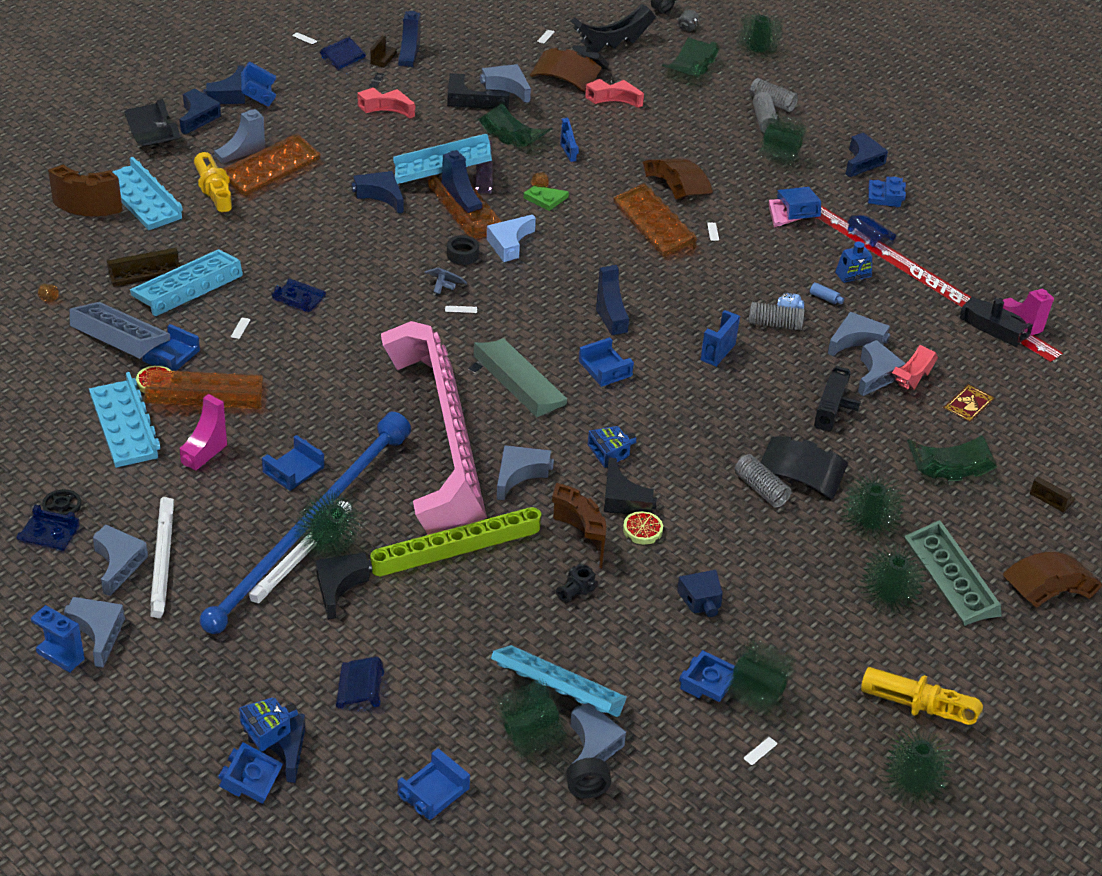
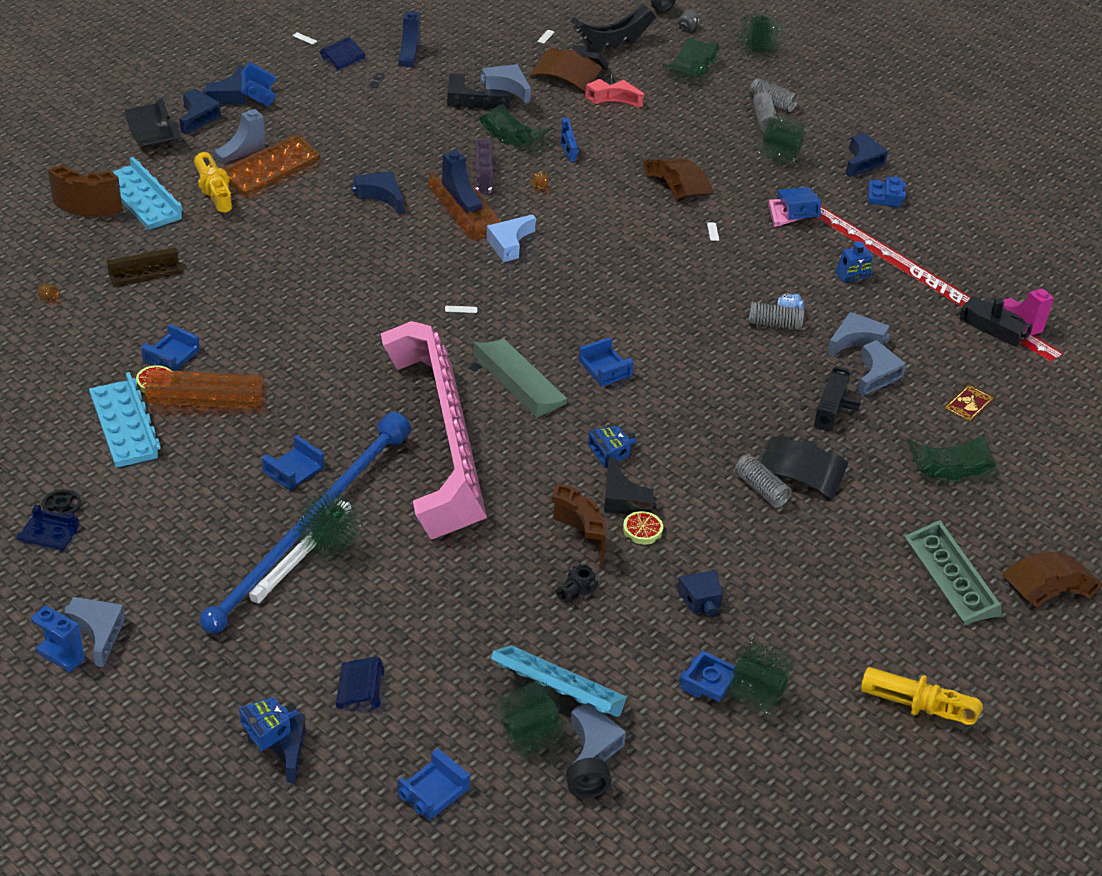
(117, 328): sand blue arch -> none
(122, 553): sand blue arch -> none
(162, 555): white piece -> none
(188, 281): medium azure bracket -> none
(207, 437): dark pink arch -> none
(240, 328): white sticker -> none
(249, 773): blue plate -> none
(299, 295): clear blue piece -> none
(338, 575): black arch -> none
(380, 53): dark brown panel -> none
(395, 101): coral arch -> none
(429, 160): medium azure bracket -> none
(442, 277): sand blue shield -> none
(455, 541): lime beam -> none
(464, 242): black tyre -> none
(522, 464): sand blue arch -> none
(545, 197): bright green wing -> none
(609, 301): dark blue arch -> none
(655, 220): clear orange bracket -> none
(718, 344): blue panel -> none
(760, 751): white sticker -> none
(826, 294): medium blue cylinder -> none
(869, 228): clear blue piece -> none
(873, 505): clear green piece -> none
(893, 578): clear green piece -> none
(913, 370): coral arch -> none
(918, 766): clear green piece -> none
(1051, 494): dark brown panel -> none

